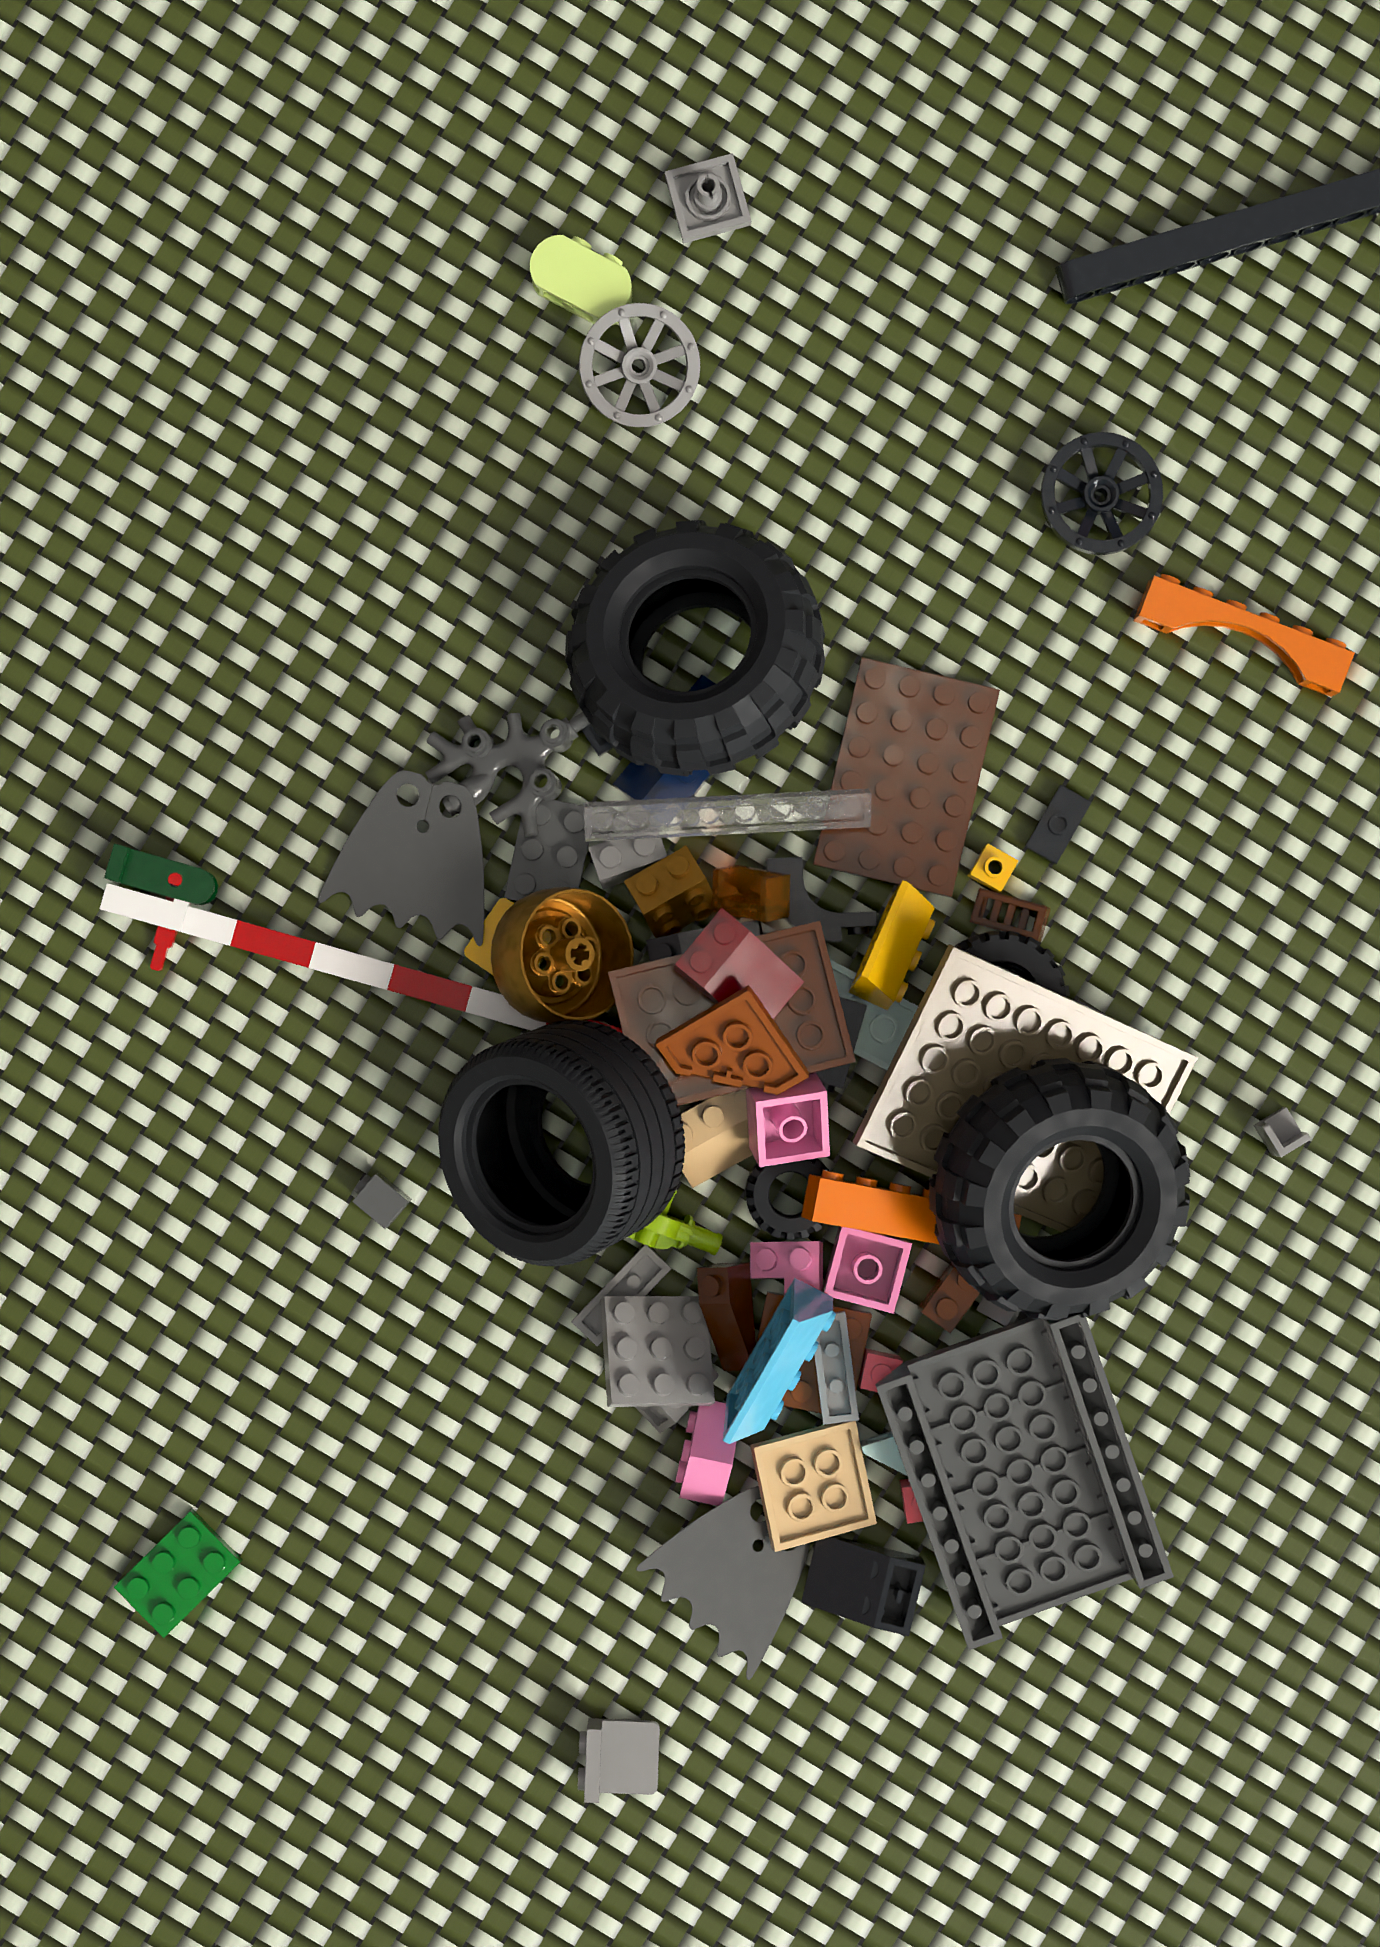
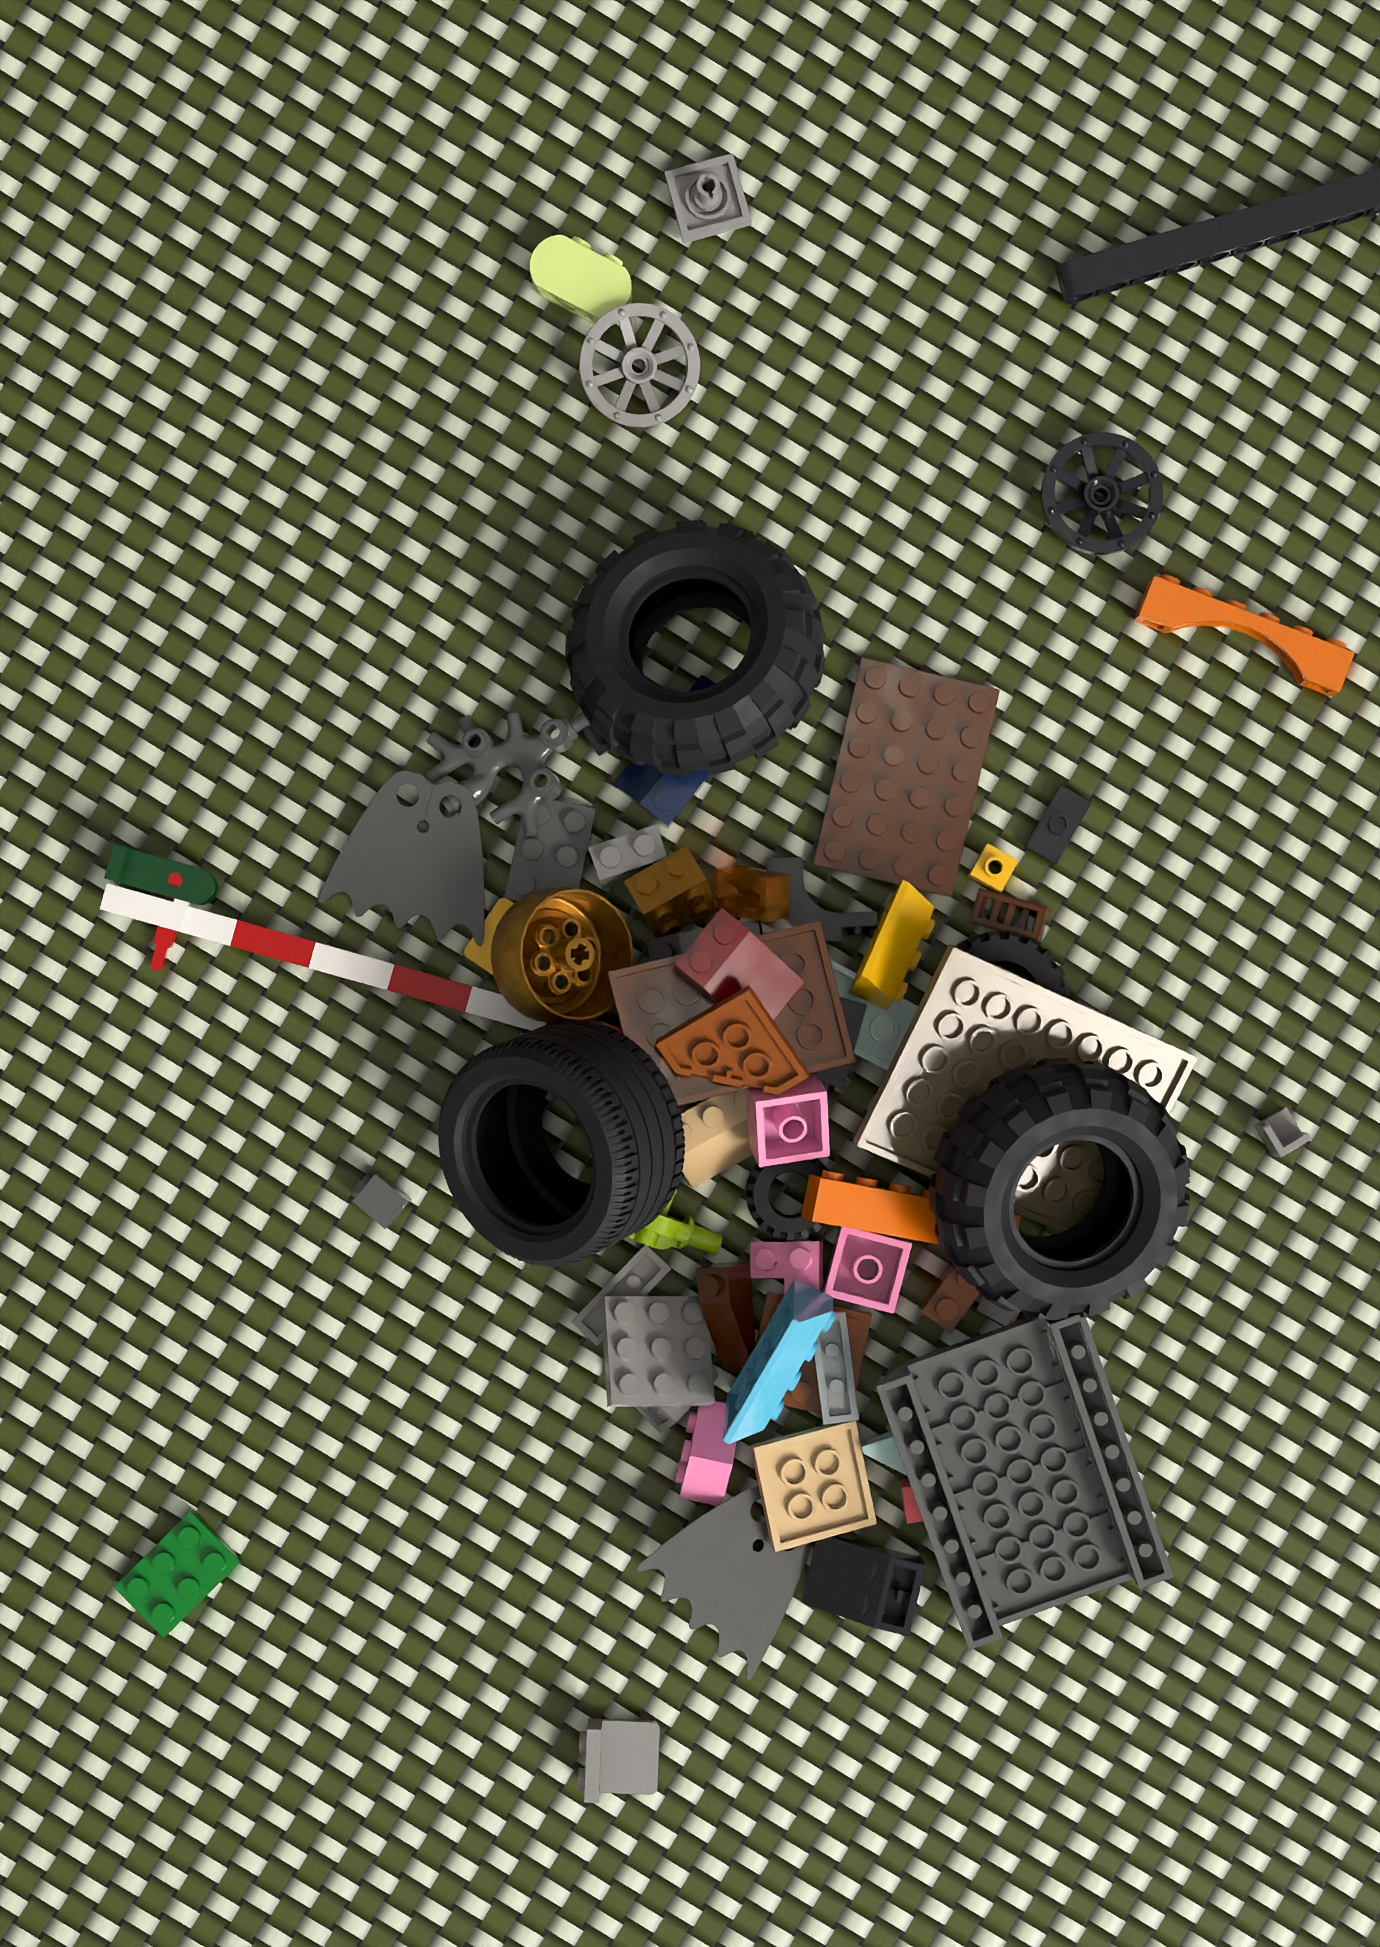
(726, 814): clear plate -> none
(875, 1367): coral brick -> none

